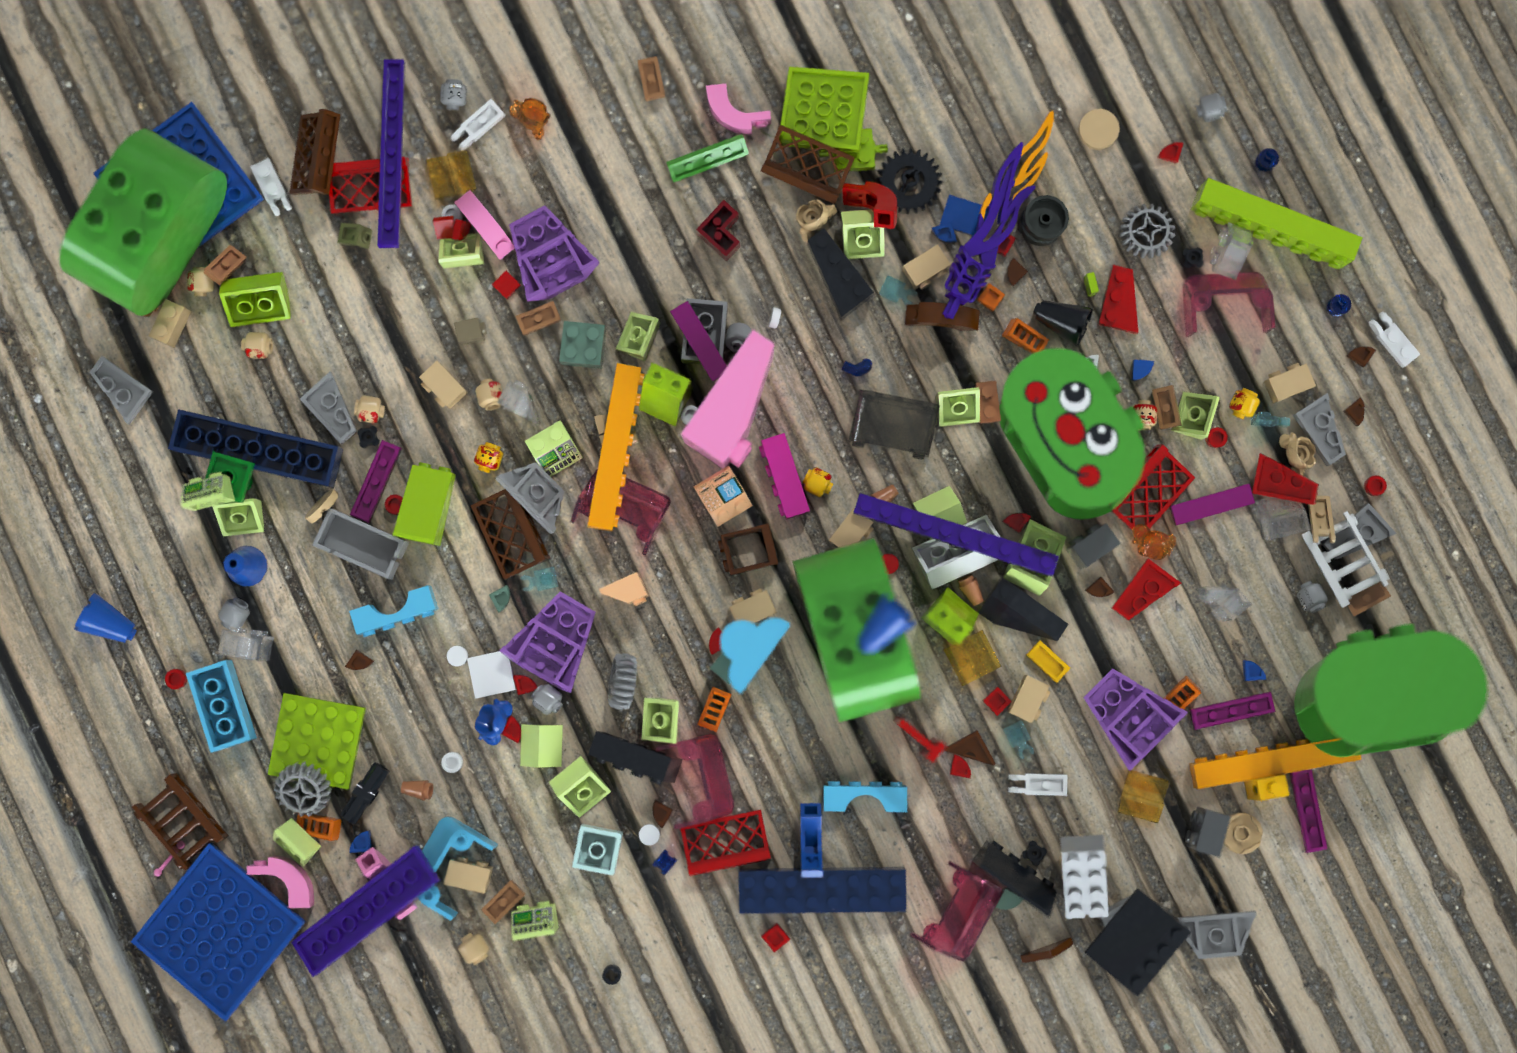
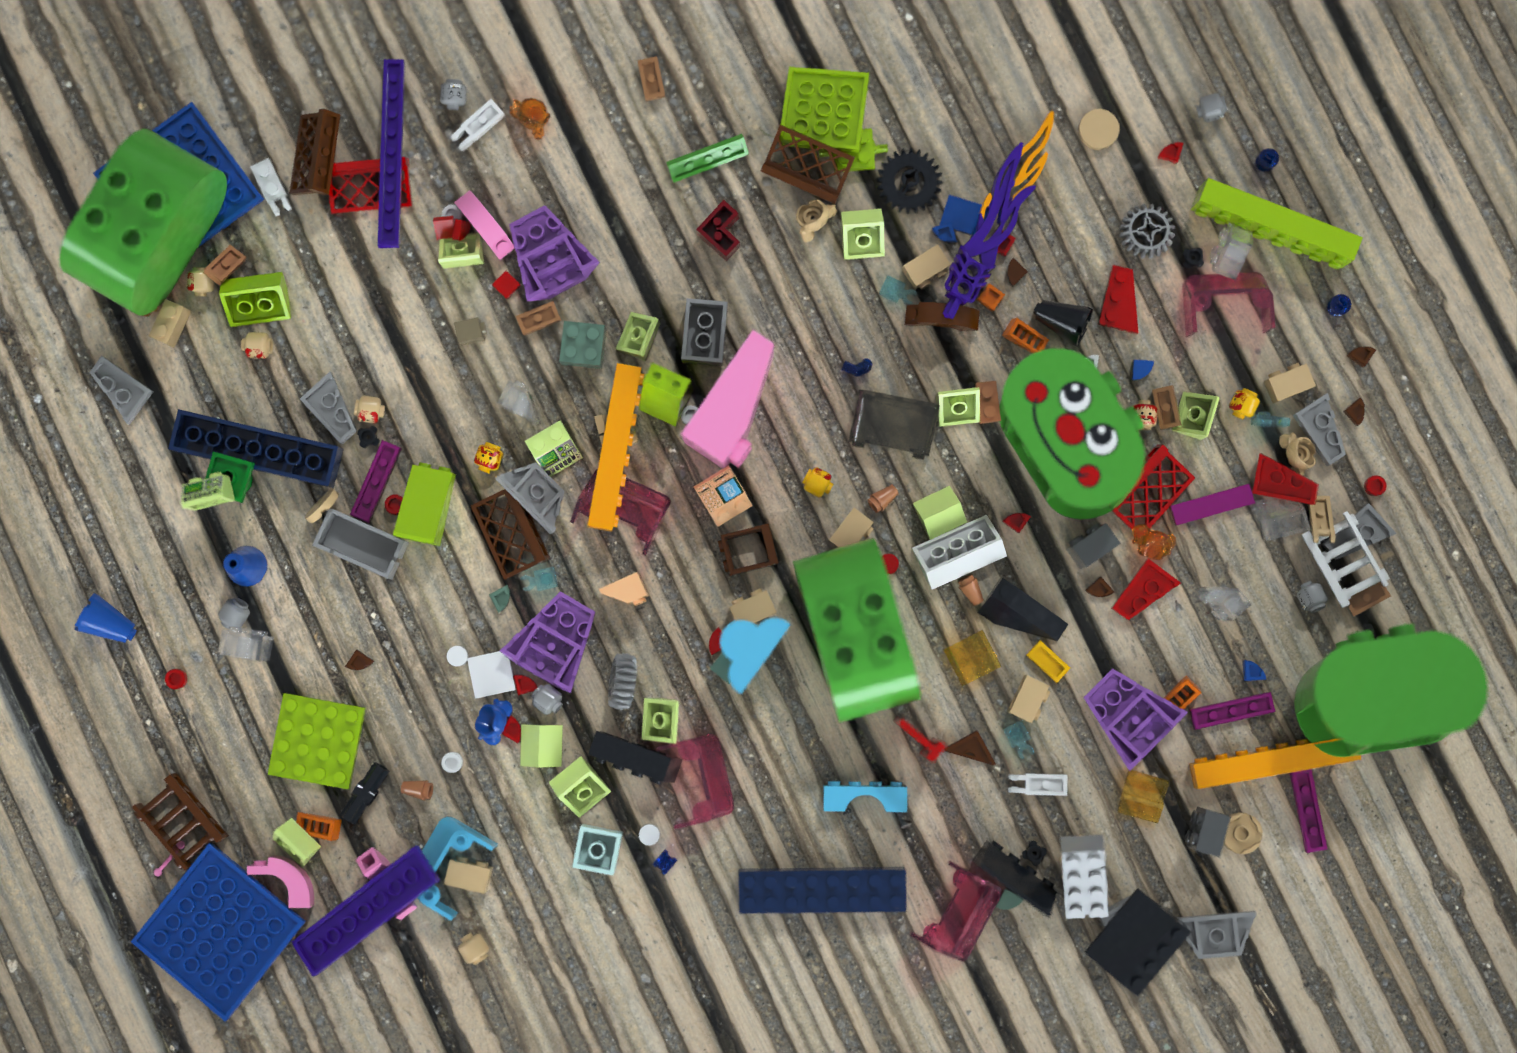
(221, 705): medium azure brick -> none
(240, 518): yellowish green slope -> none
(295, 794): light grey gear -> none
(355, 235): olive bracket -> none
(361, 843): blue tile -> none
(419, 602): medium azure arch -> none
(443, 385): tan brick -> none
(450, 174): clear yellow slope -> none
(488, 394): tan head -> none
(503, 901): medium nougat plate -> none
(534, 920): slope -> none
(607, 980): black bush -> none
(661, 813): reddish brown tile -> none
(699, 340): magenta tile -> none
(721, 693): orange slope -> none
(729, 116): bright pink arch -> none
(733, 859): red fence -> none
(736, 336): light grey head -> none
(774, 318): white tile -> none
(775, 937): red tile -> none
(785, 476): dark pink brick -> none
(811, 839): blue arch -> none
(839, 276): black wedge -> none
(874, 197): red arch -> none
(884, 625): blue cone -> none
(951, 617): lime slope -> none
(956, 534): dark purple plate -> none
(960, 767): red tile -> none
(997, 701): red tile -> none
(1041, 538): yellowish green slope -> none
(1043, 209): pearl dark grey wheel -> none
(1048, 951): reddish brown tile -> none
(1091, 284): lime tile -> none
(1217, 437): red tile -> none
(1267, 787): yellow torso -> none
(1394, 340): white hinge -> none

